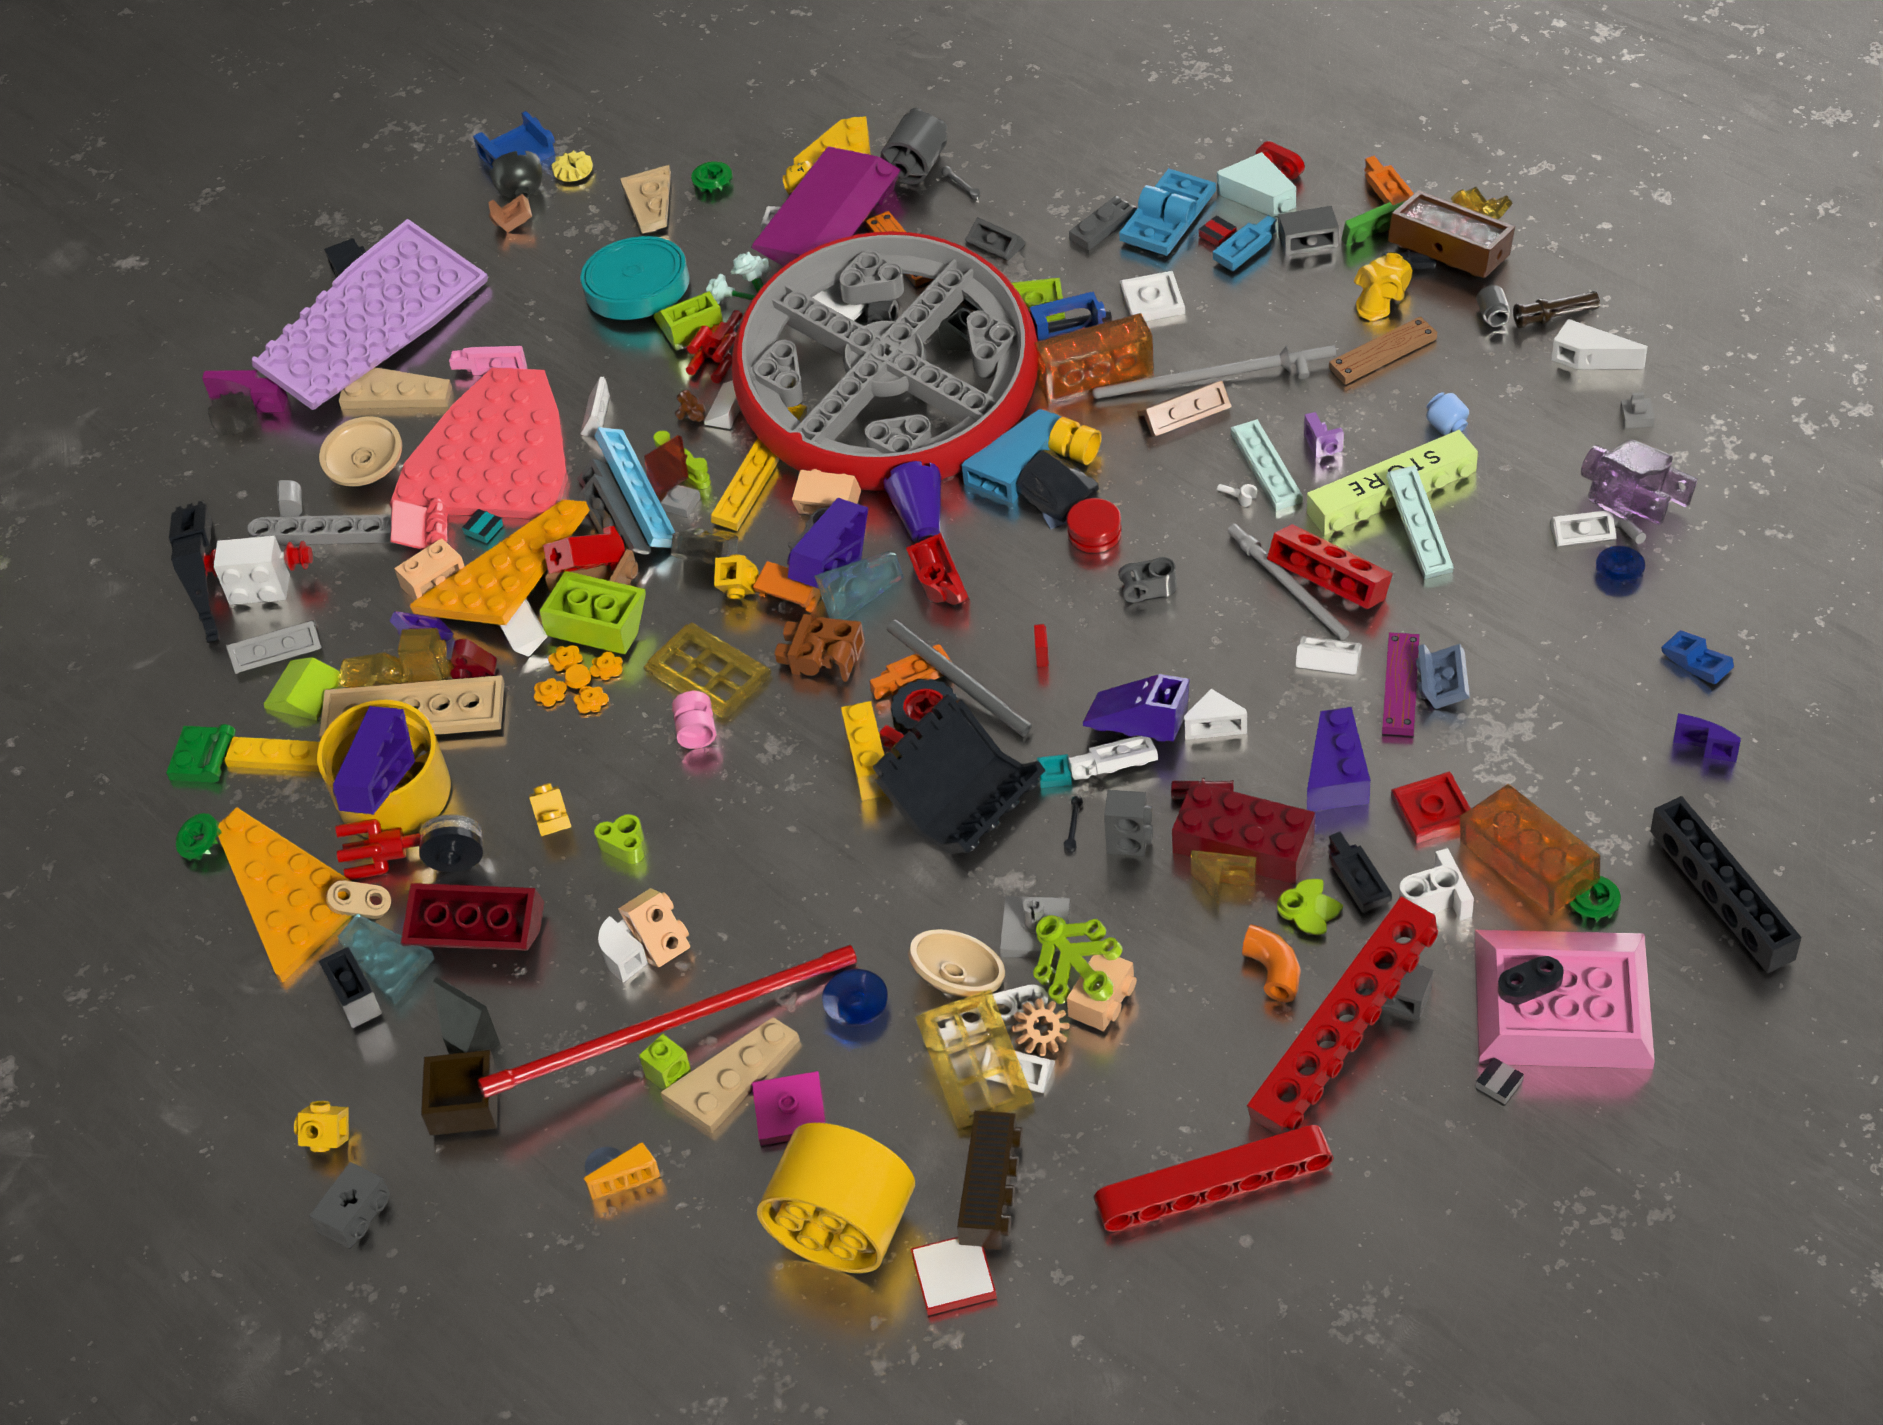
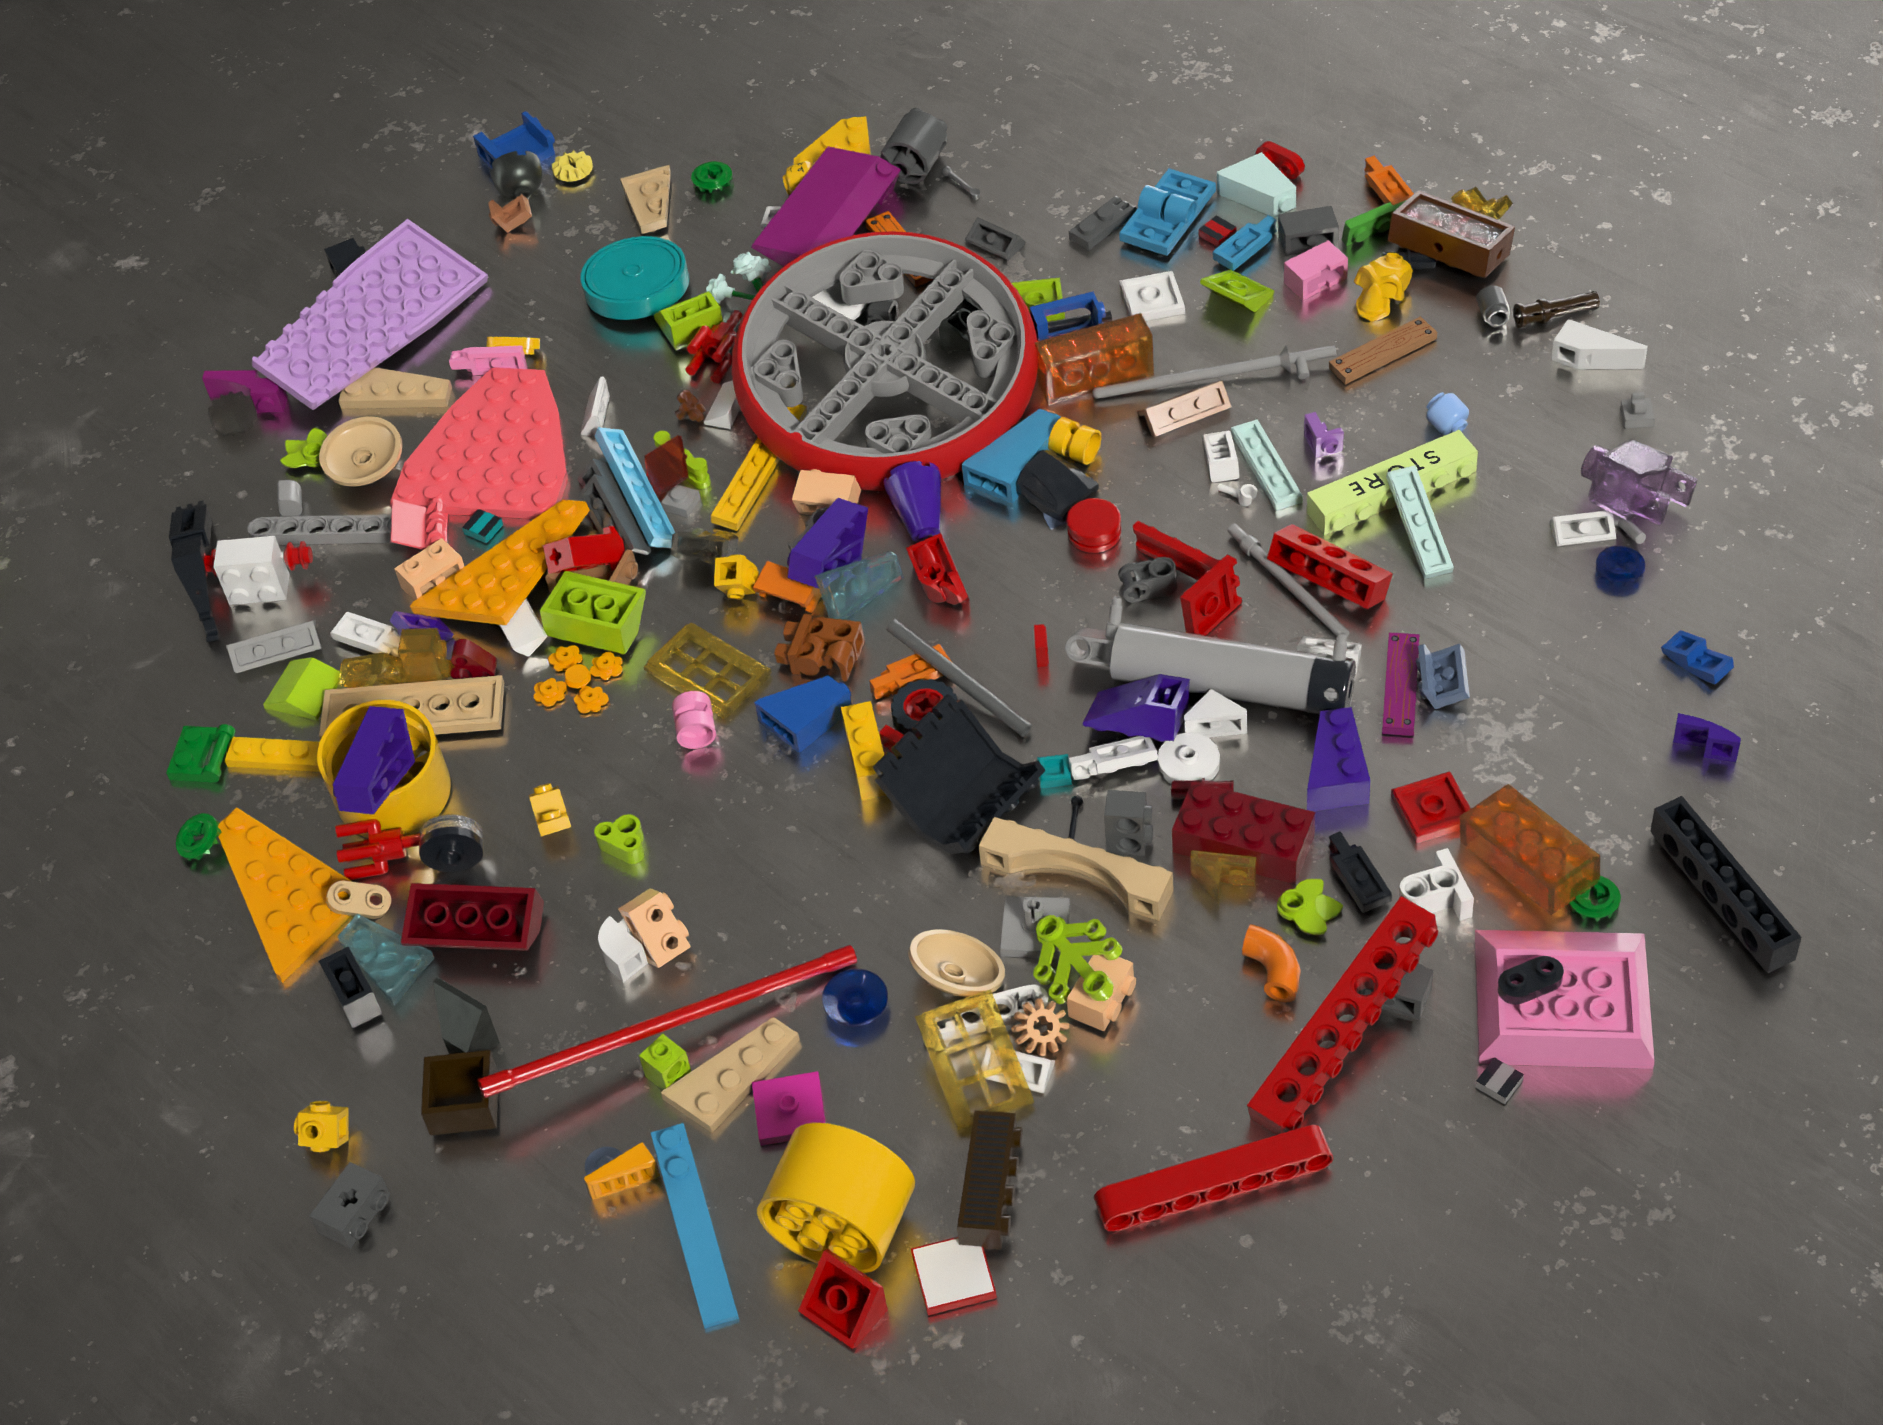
(304, 451): none -> lime plate
(366, 634): none -> white hinge
(528, 344): none -> yellow plate
(694, 1226): none -> dark azure slope
(804, 711): none -> blue slope
(843, 1300): none -> red slope
(1018, 848): none -> tan arch
(1202, 764): none -> white plate
(1215, 591): none -> red bracket
(1221, 459): none -> white slope
(1227, 666): none -> light grey piece
(1238, 289): none -> lime slope
(1314, 269): none -> bright pink brick

